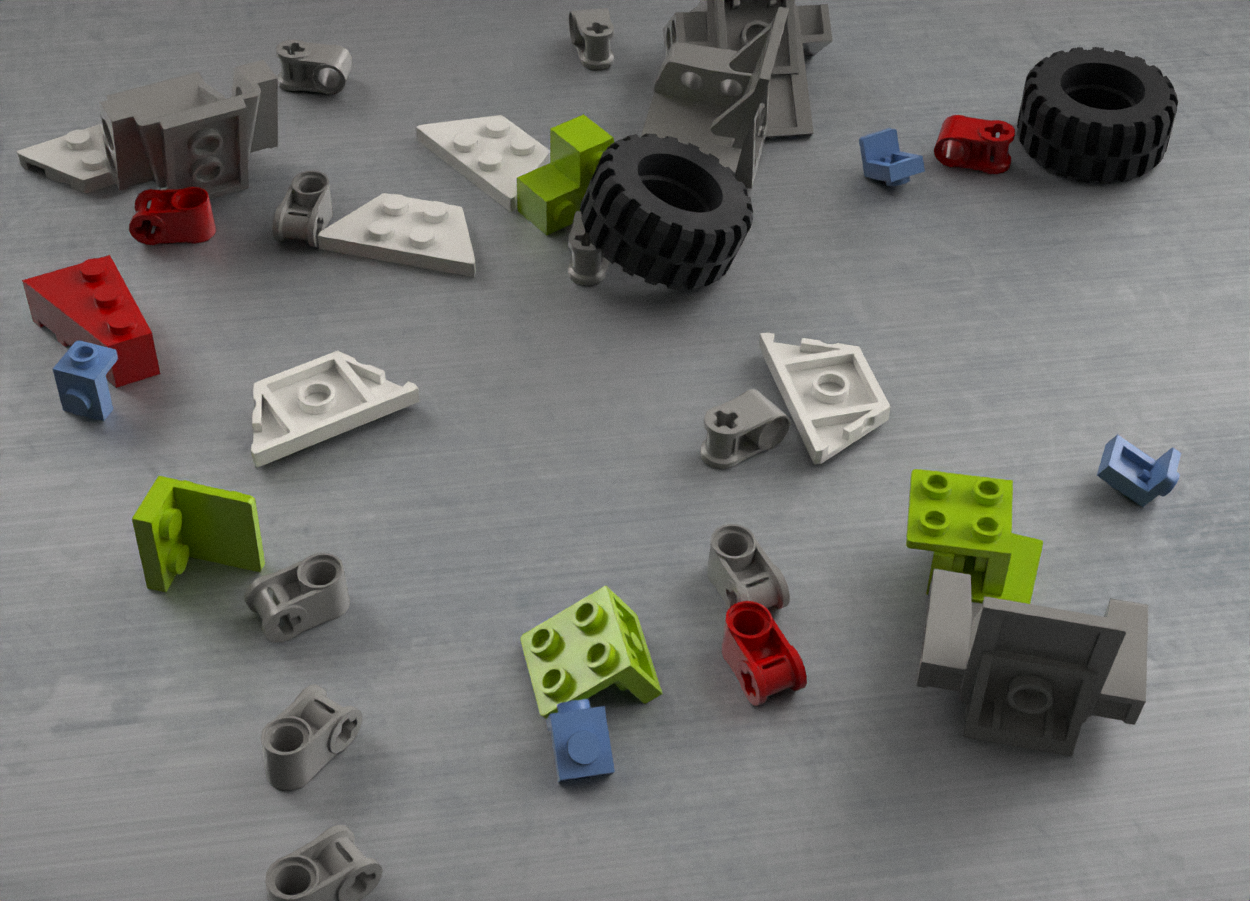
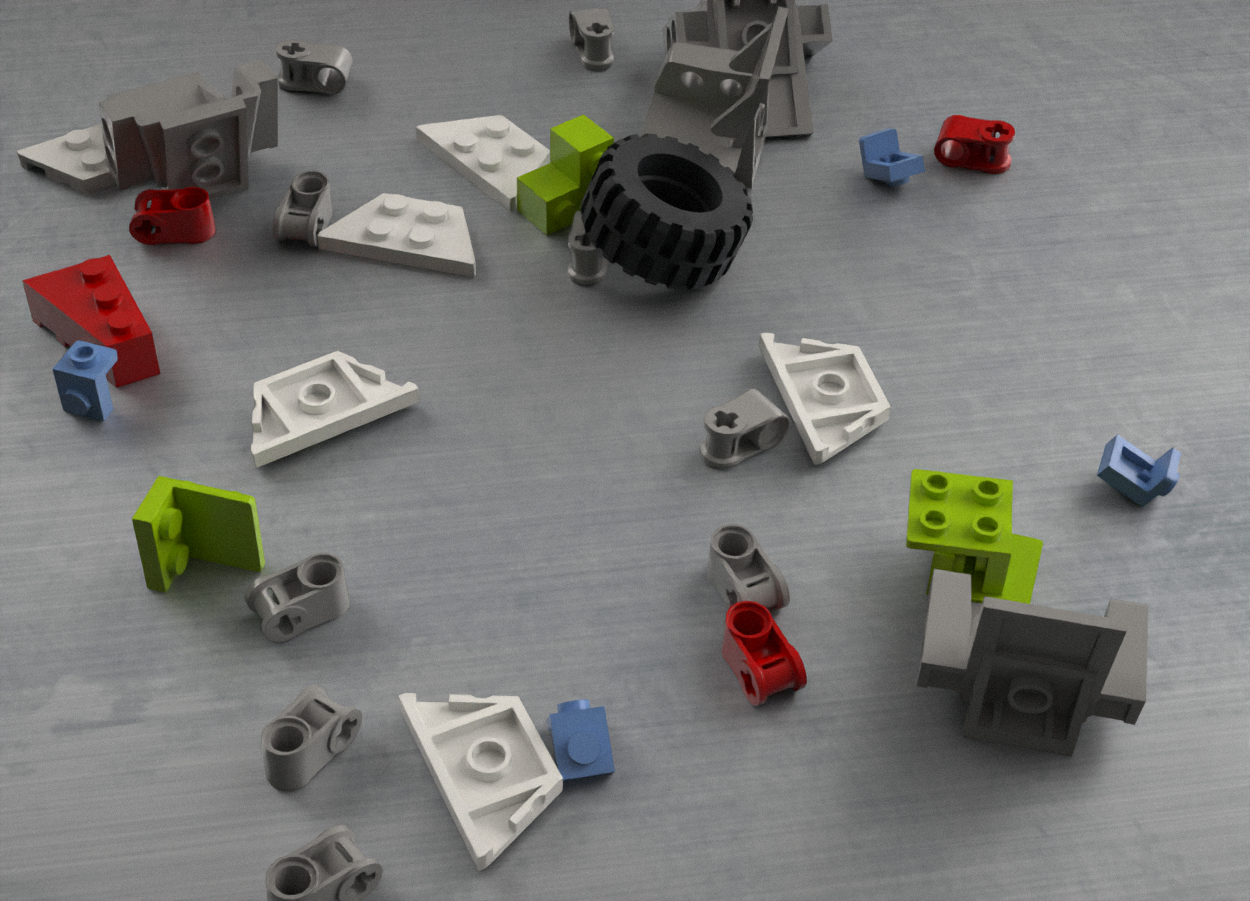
(485, 766): none -> white wing
(587, 651): lime bracket -> none
(1096, 115): black tyre -> none

